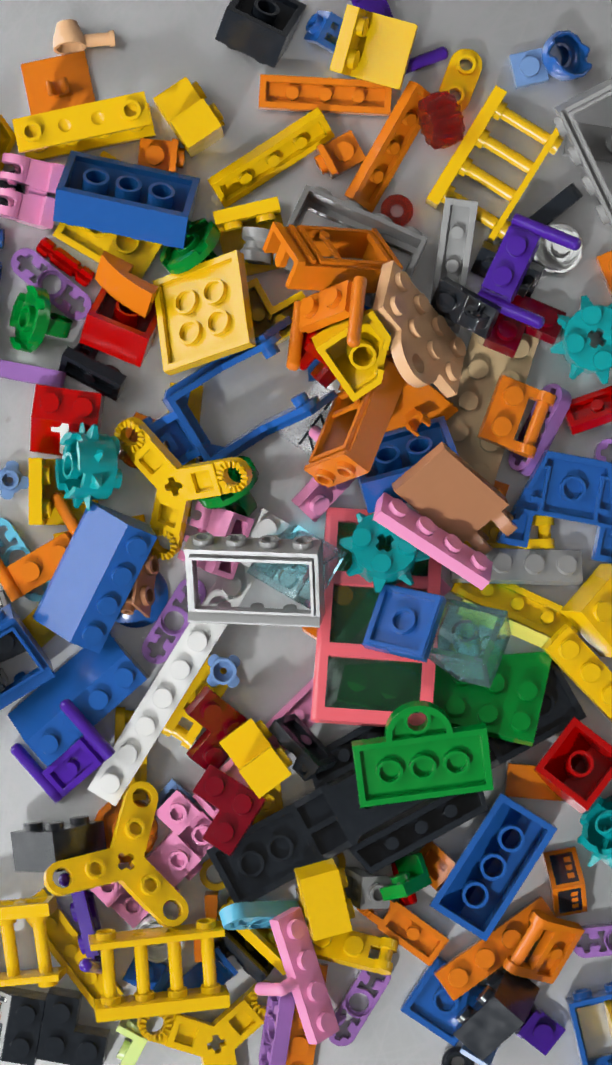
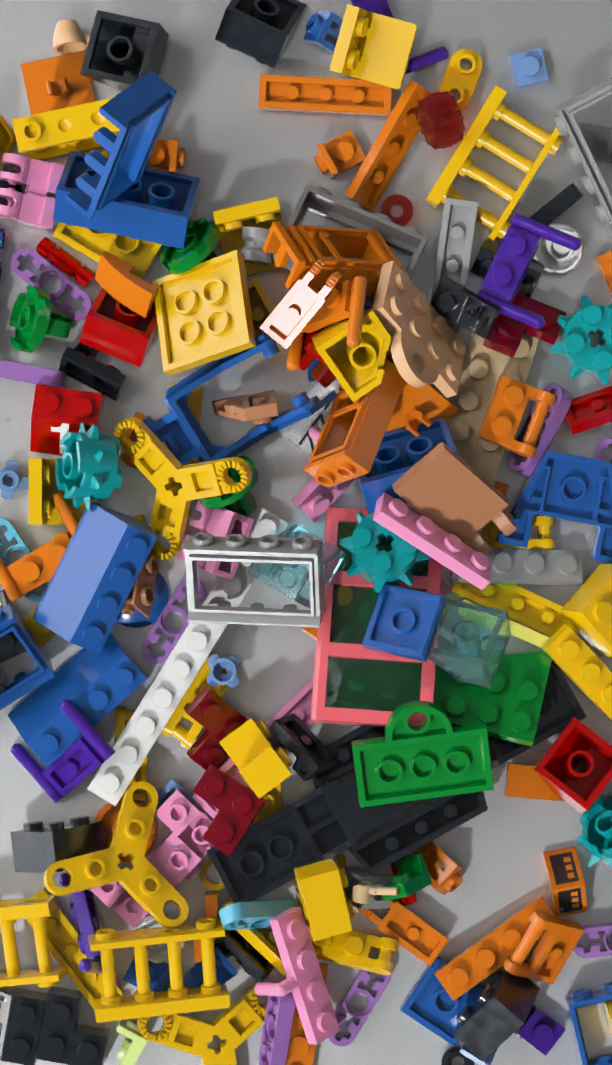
(123, 49): none -> black slope
(140, 117): none -> blue window
(190, 116): yellow brick -> none
(253, 407): none -> nougat wing
(271, 158): yellow plate -> none
(298, 306): none -> hinge
(362, 892): none -> tan hand
(493, 866): blue slope -> none
(565, 56): blue hair -> none

